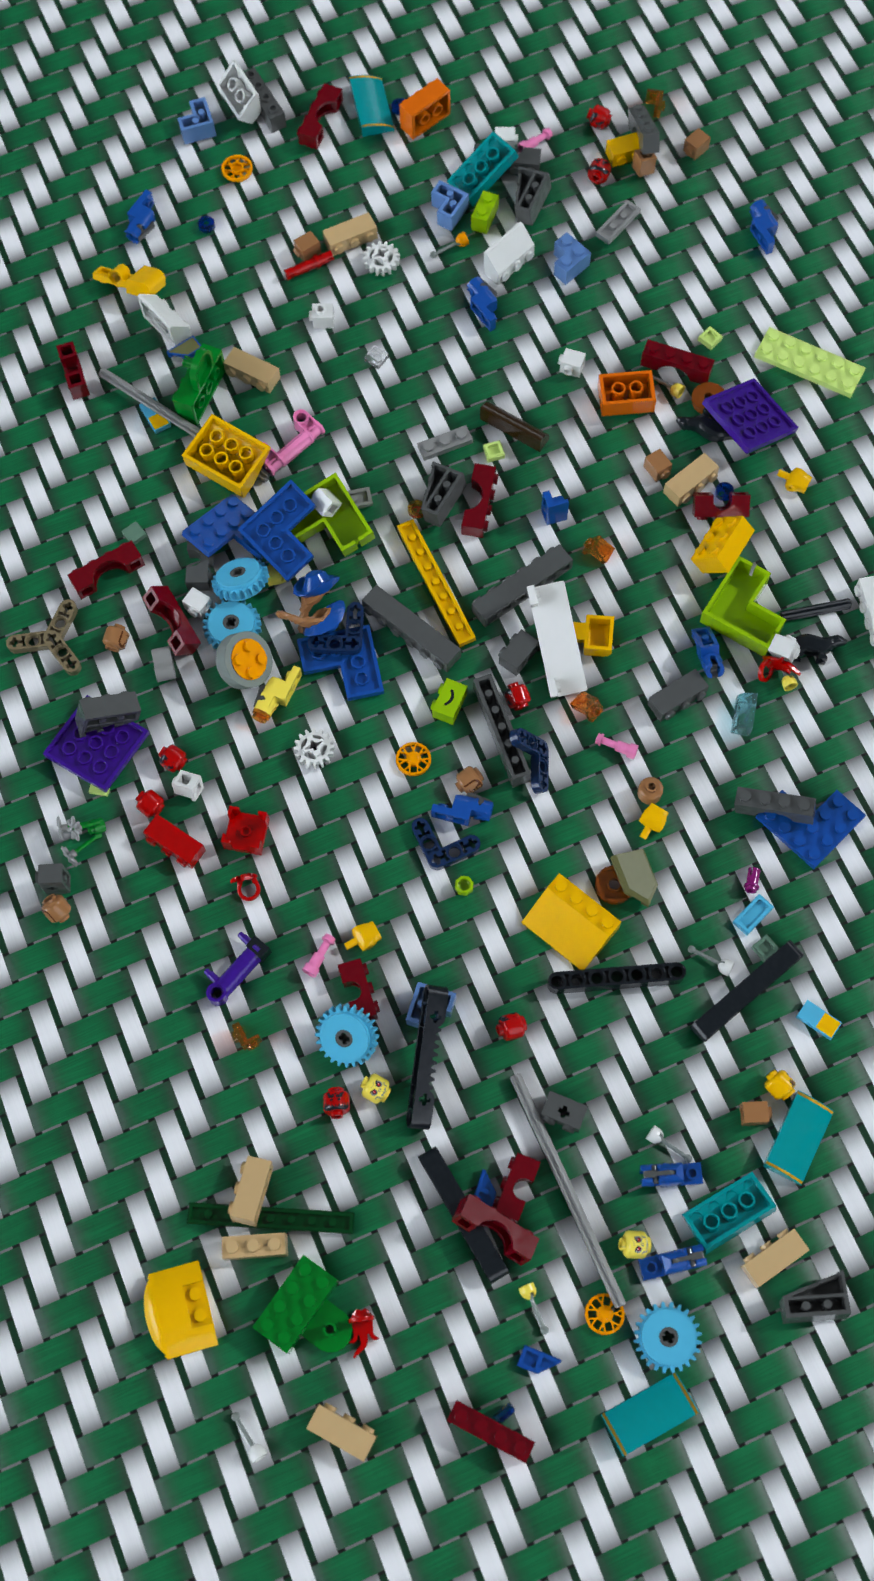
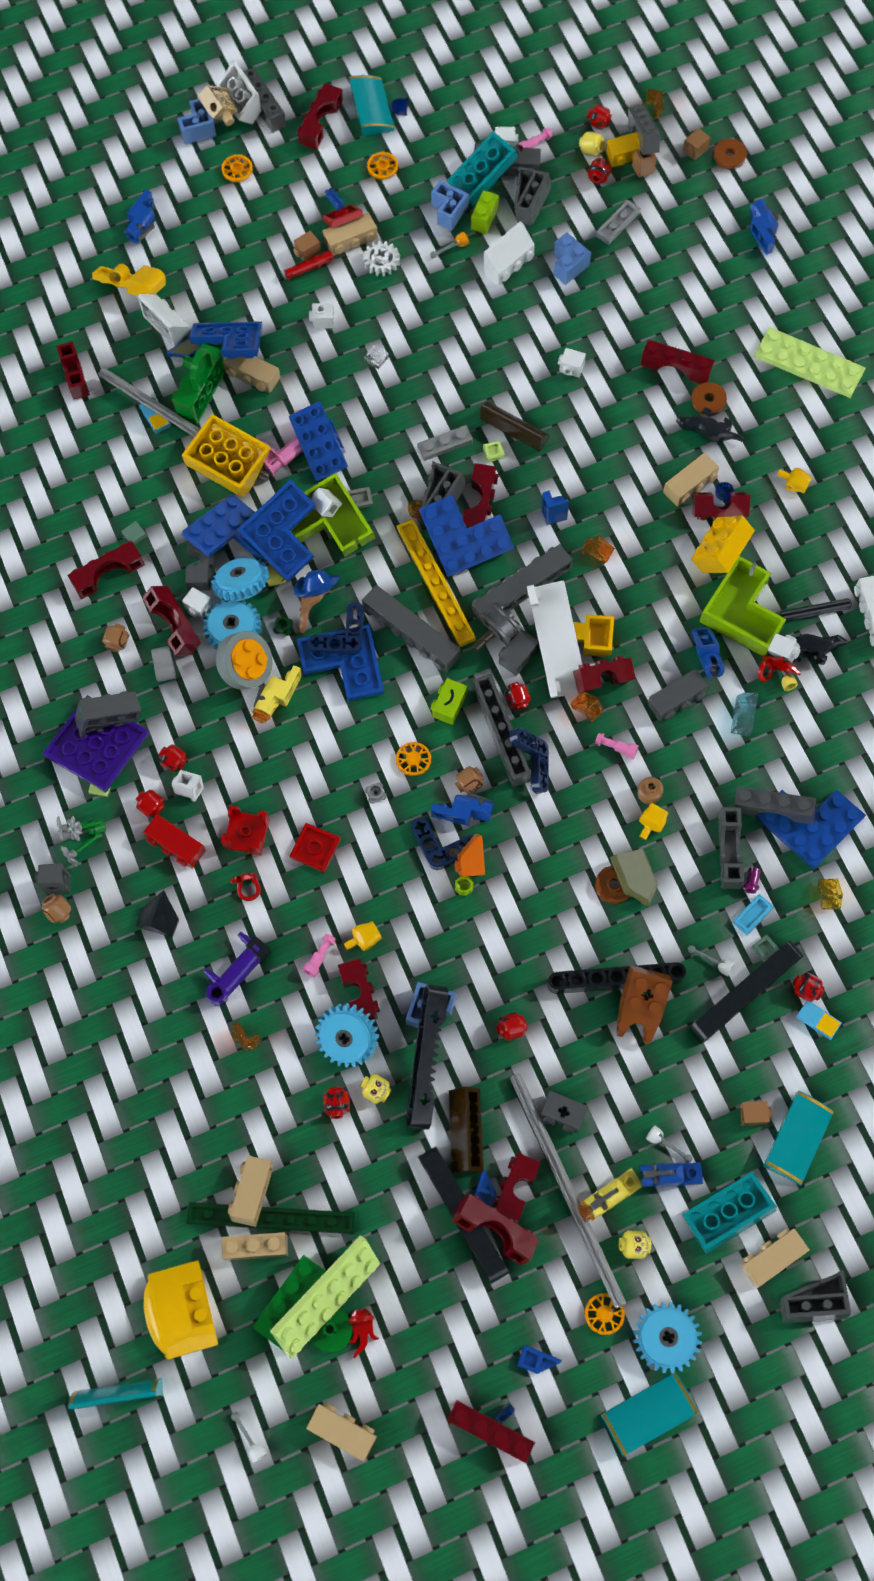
(52, 631): dark tan piece -> none
(116, 1393): none -> teal slope
(158, 916): none -> black slope
(206, 224): clear blue tile -> none
(218, 103): none -> tan torso
(238, 338): none -> blue plate
(283, 621): none -> dark green plate
(315, 847): none -> red tile
(319, 441): none -> blue bracket
(321, 744): white gear -> none
(322, 622): hat -> none
(325, 1297): none -> yellowish green plate
(334, 199): none -> blue axle
(343, 216): none -> red tile
(378, 787): none -> light grey plate
(382, 165): none -> light orange wheel
(424, 108): orange brick -> none
(462, 546): none -> blue plate
(465, 1130): none -> dark brown brick
(471, 858): none -> orange slope
(483, 302): blue plate -> none
(499, 624): none -> flat silver wheel
(528, 1292): hinge -> none
(571, 922): yellow slope -> none
(592, 143): none -> light yellow head
(609, 1196): none -> light yellow plate
(619, 671): none -> dark red arch
(626, 393): orange brick -> none
(641, 1008): none -> dark orange brick
(658, 465): medium nougat brick -> none
(672, 1262): blue plate -> none
(676, 389): light yellow hinge -> none
(710, 338): yellowish green tile -> none
(729, 843): none -> dark grey arch
(730, 146): none -> dark orange tile
(750, 415): dark purple plate -> none
(780, 1084): yellow head -> none
(808, 987): none -> red head
(830, 893): none -> clear yellow bracket

